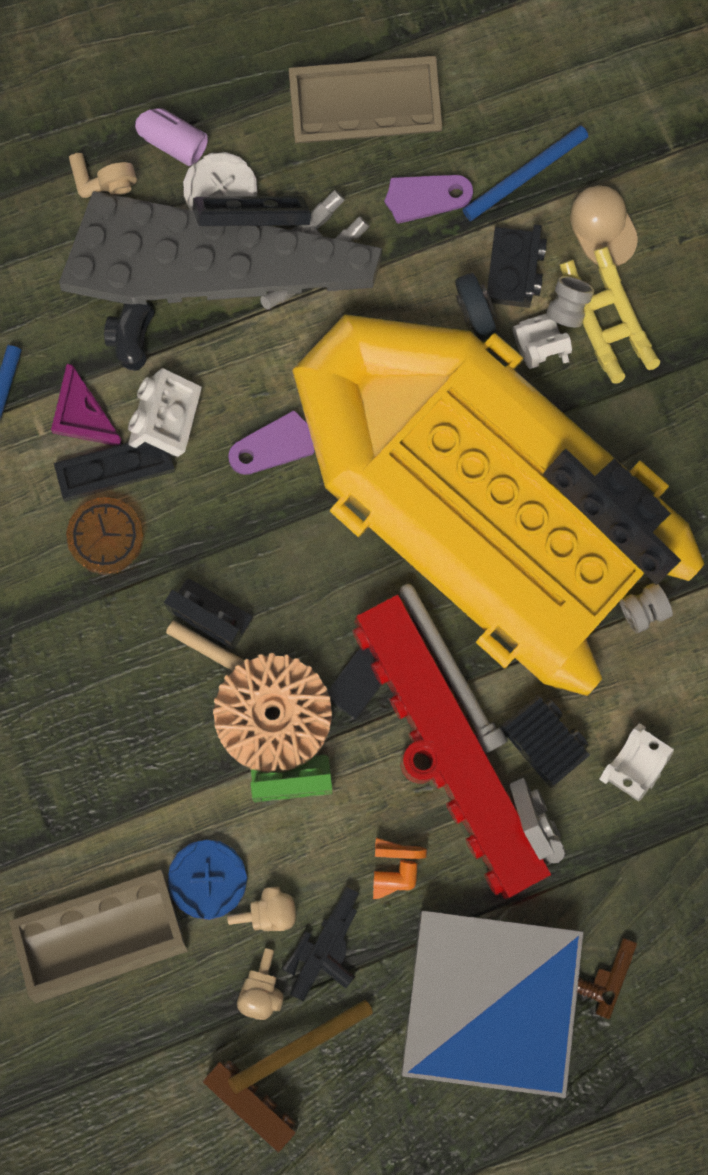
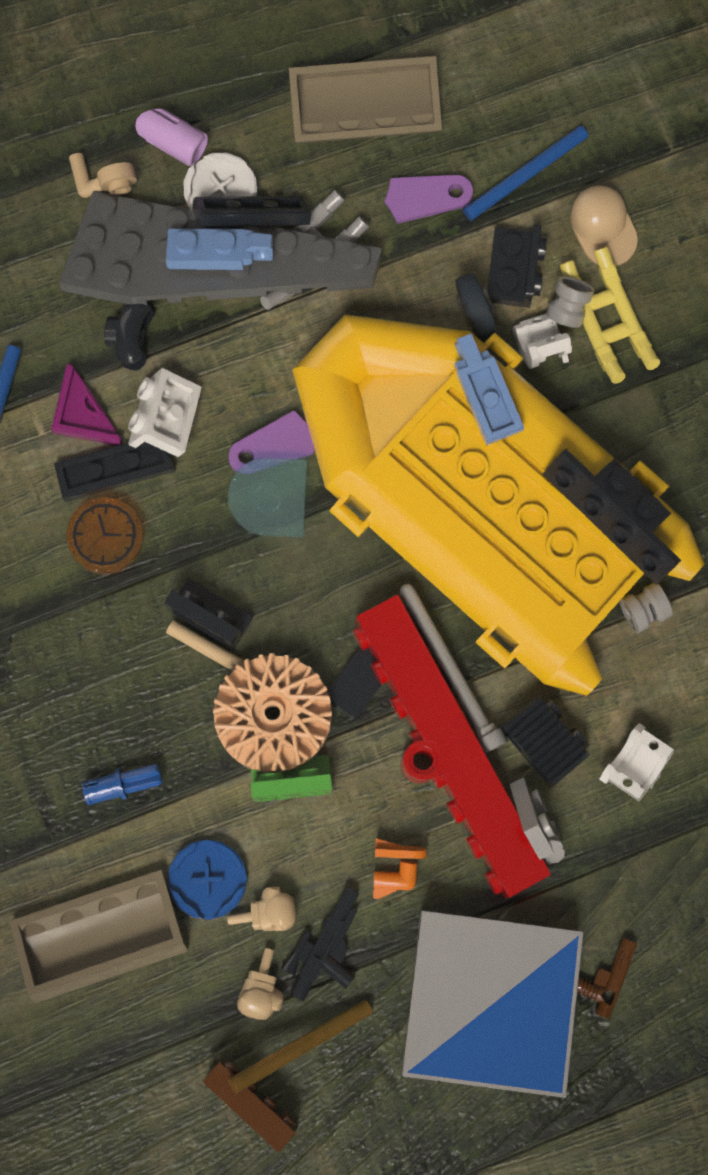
(121, 784): none -> blue axle
(216, 248): none -> medium blue hinge
(269, 497): none -> clear light blue tile
(486, 392): none -> medium blue hinge

